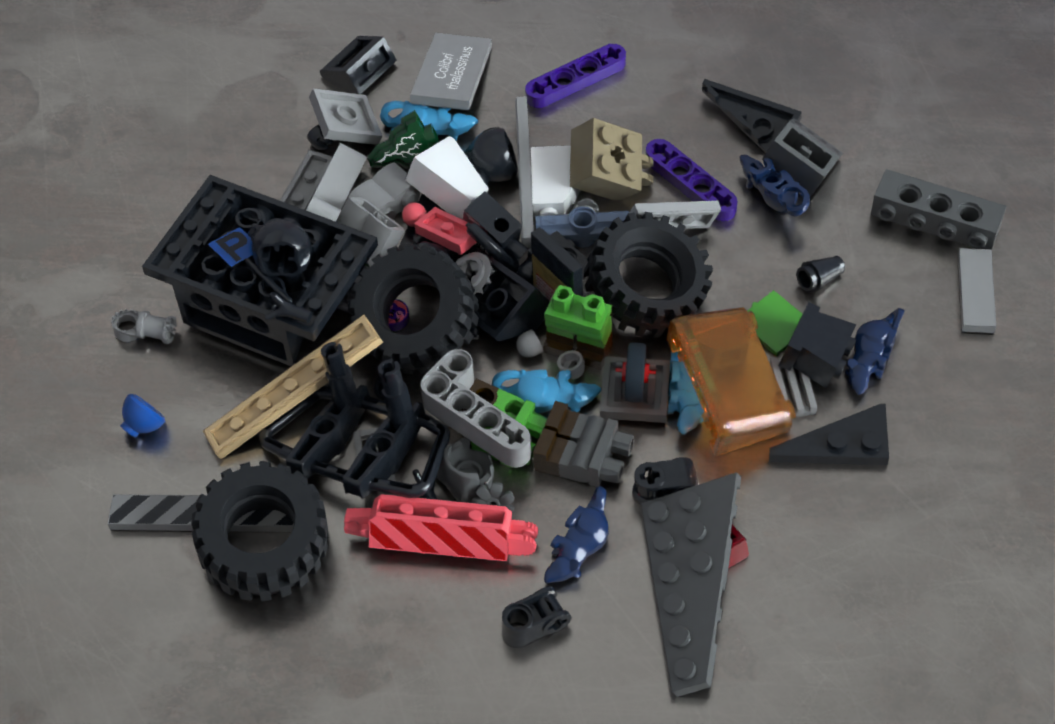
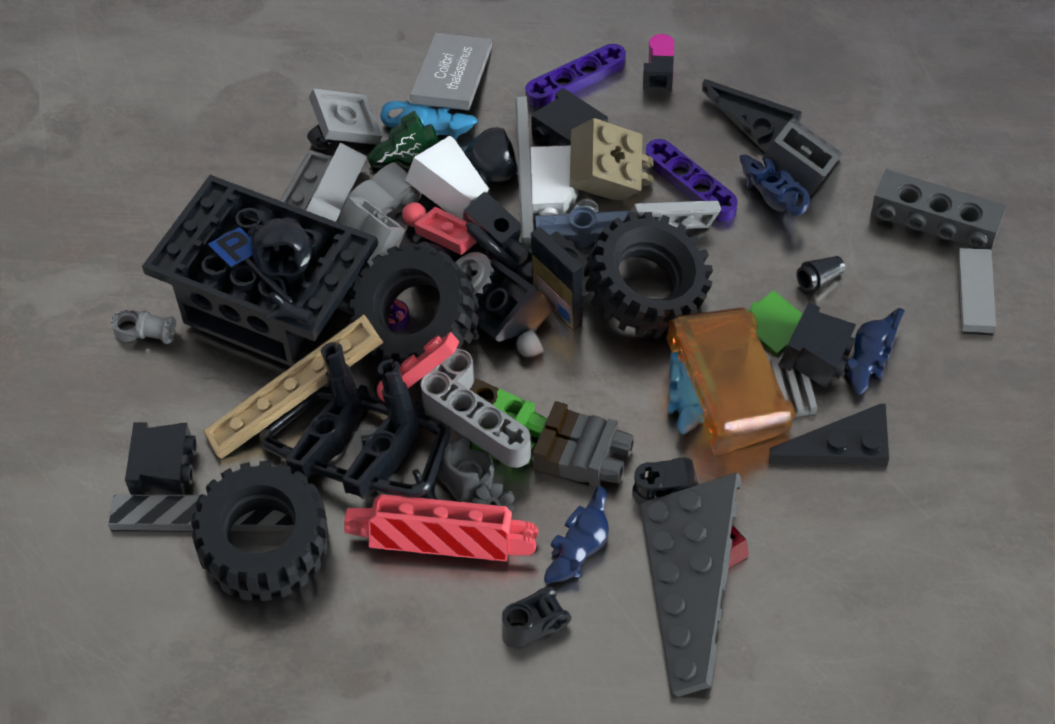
(140, 416): blue brick -> none
(160, 459): none -> black hips
(363, 68): black tile -> none
(435, 353): none -> coral plate
(545, 390): dark azure animal -> none
(554, 121): none -> black hips
(567, 362): light grey hinge -> none
(578, 323): bright green hips -> none
(635, 387): dark grey plate -> none
(659, 70): none -> black leg

